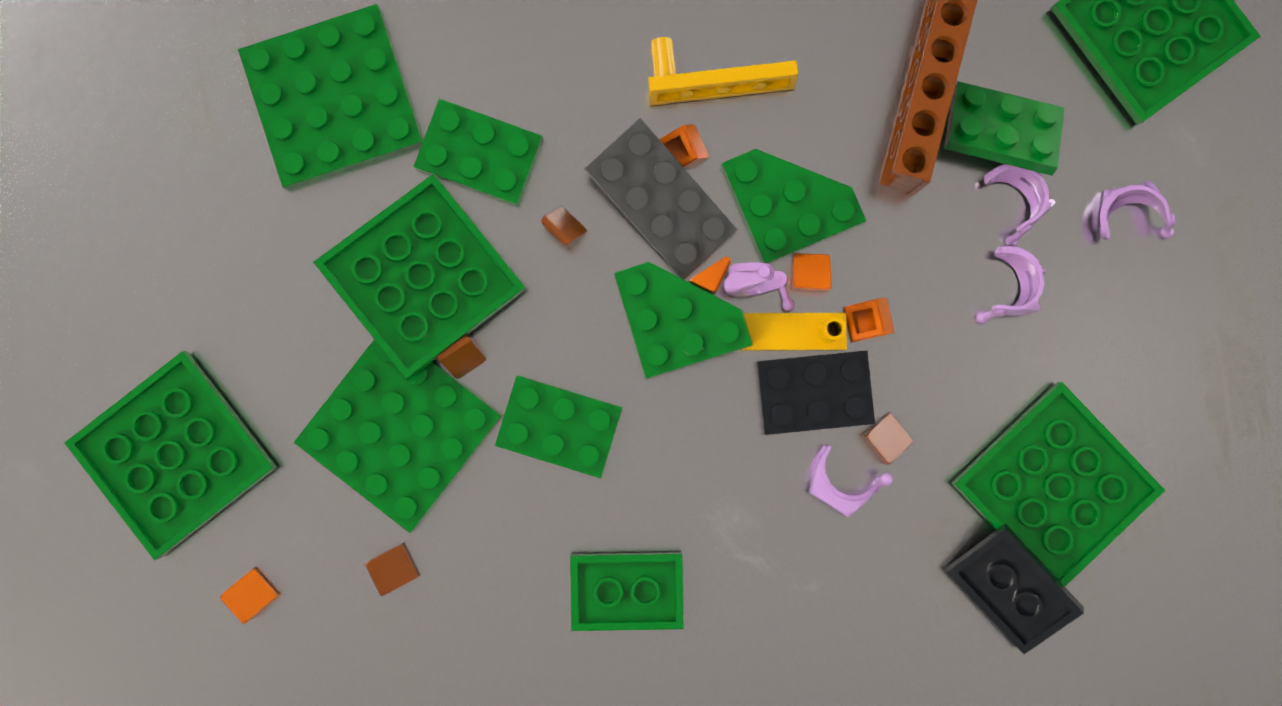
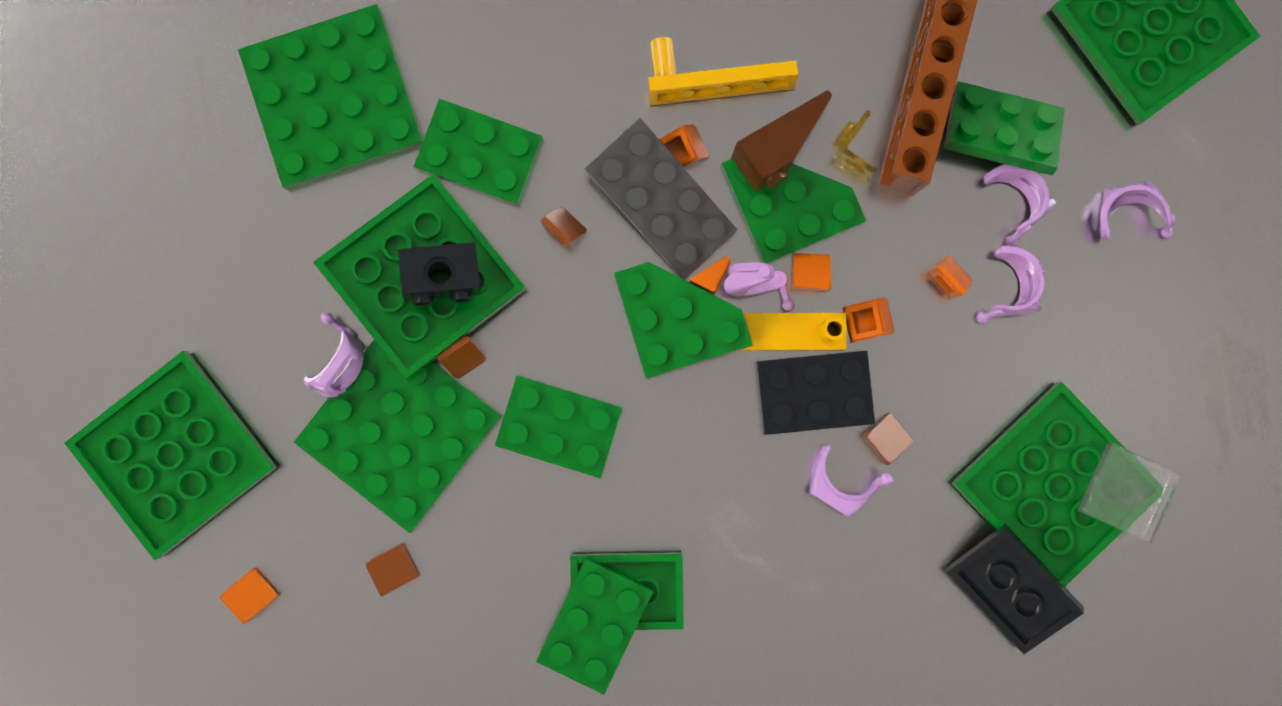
(349, 352): none -> lavender helmet
(419, 264): none -> black brick
(595, 625): none -> green plate
(771, 150): none -> reddish brown slope
(849, 158): none -> clear yellow bracket
(951, 277): none -> orange slope
(1129, 492): none -> clear plate

